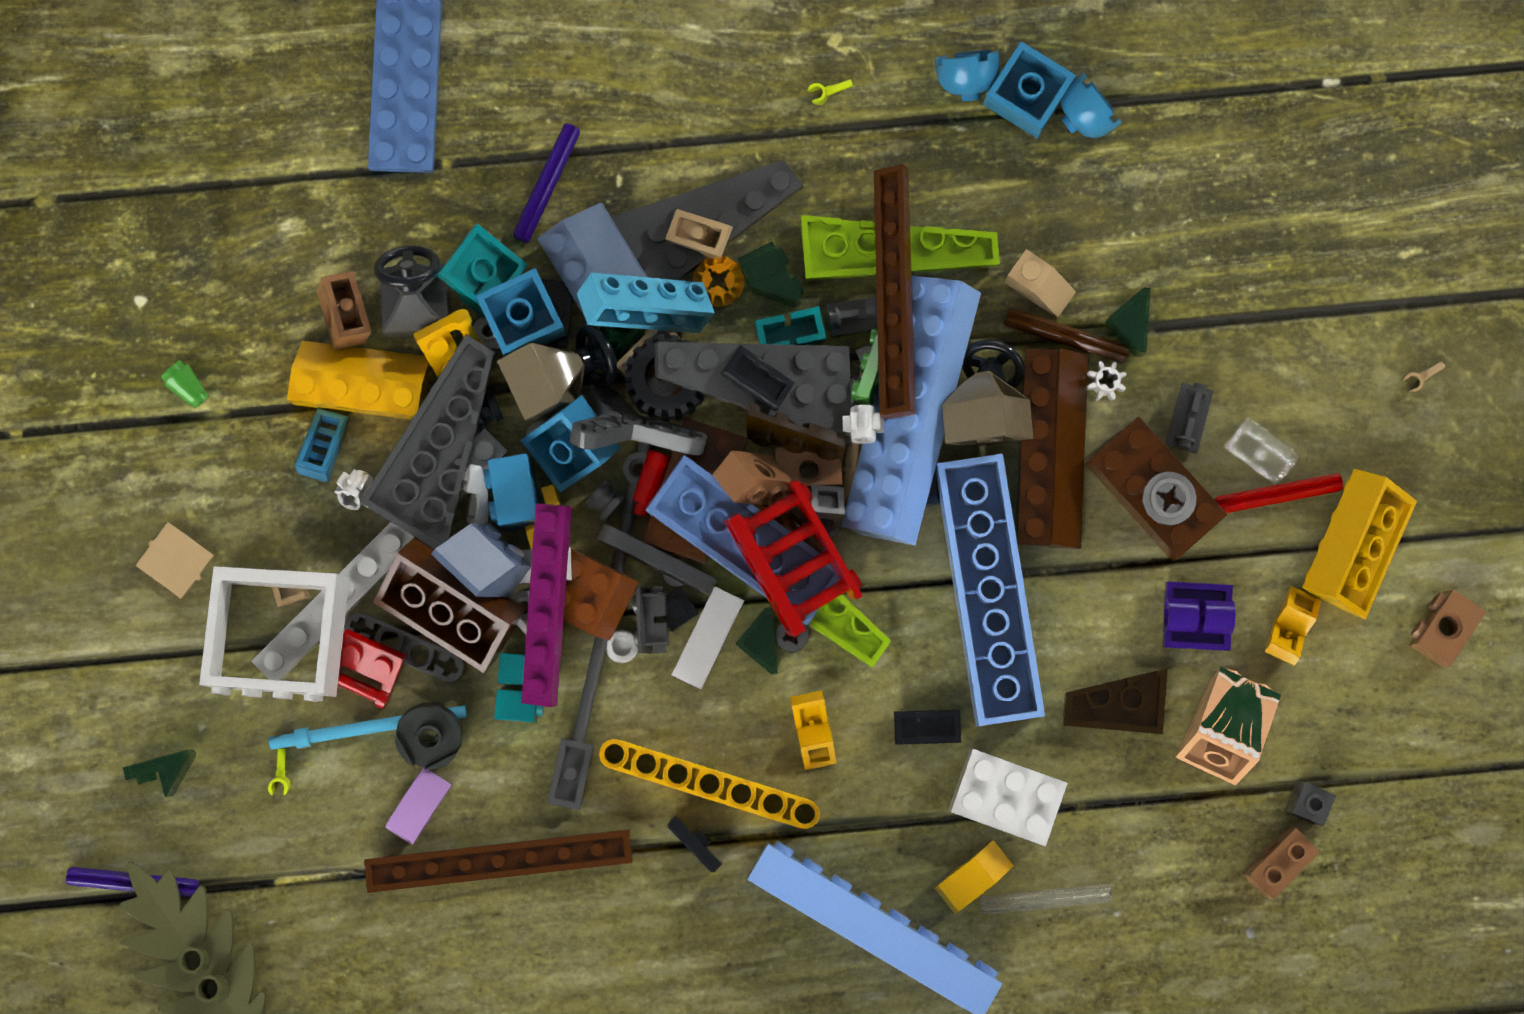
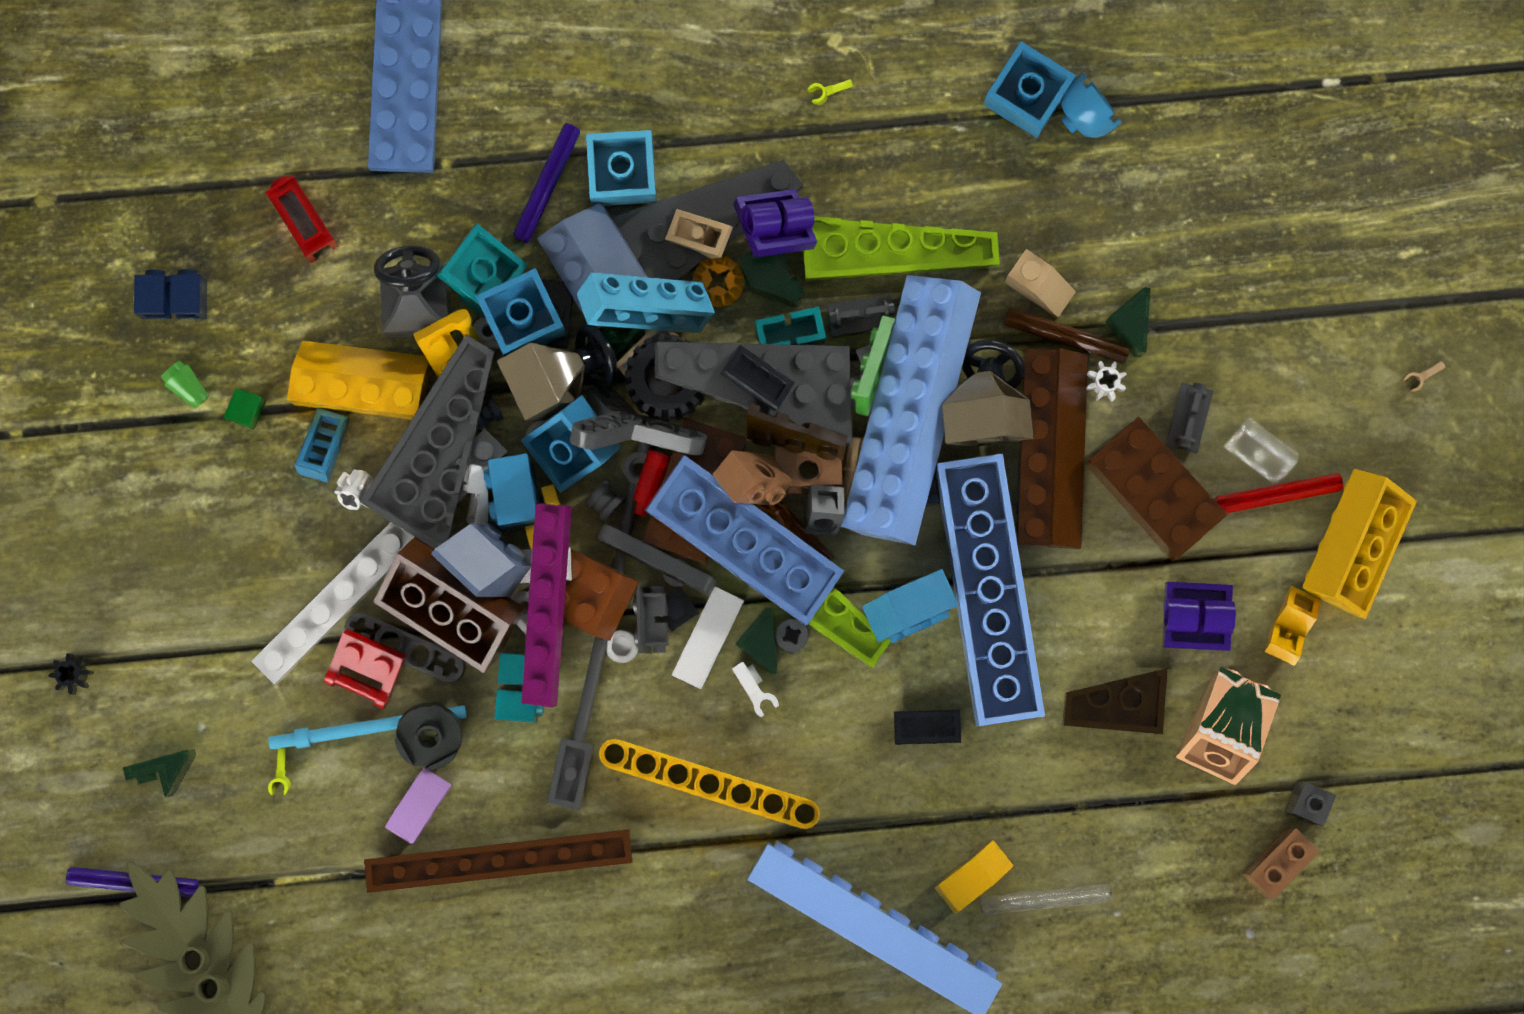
(80, 672): none -> black gear
(175, 560): tan piece -> none
(178, 294): none -> dark blue piece
(244, 408): none -> green slope
(289, 596): tan tile -> none
(300, 216): none -> red window
(330, 638): white window -> none
(343, 310): medium nougat brick -> none
(621, 168): none -> medium azure brick
(695, 842): black plate -> none
(749, 679): none -> white plate
(760, 557): red fence -> none
(776, 222): none -> dark purple plate
(813, 730): yellow slope -> none
(863, 424): white gear -> none
(894, 292): reddish brown plate -> none
(911, 607): none -> dark azure brick
(968, 73): dark azure cylinder -> none
(1007, 797): white brick -> none
(1183, 493): light grey gear -> none
(1463, 618): medium nougat brick -> none

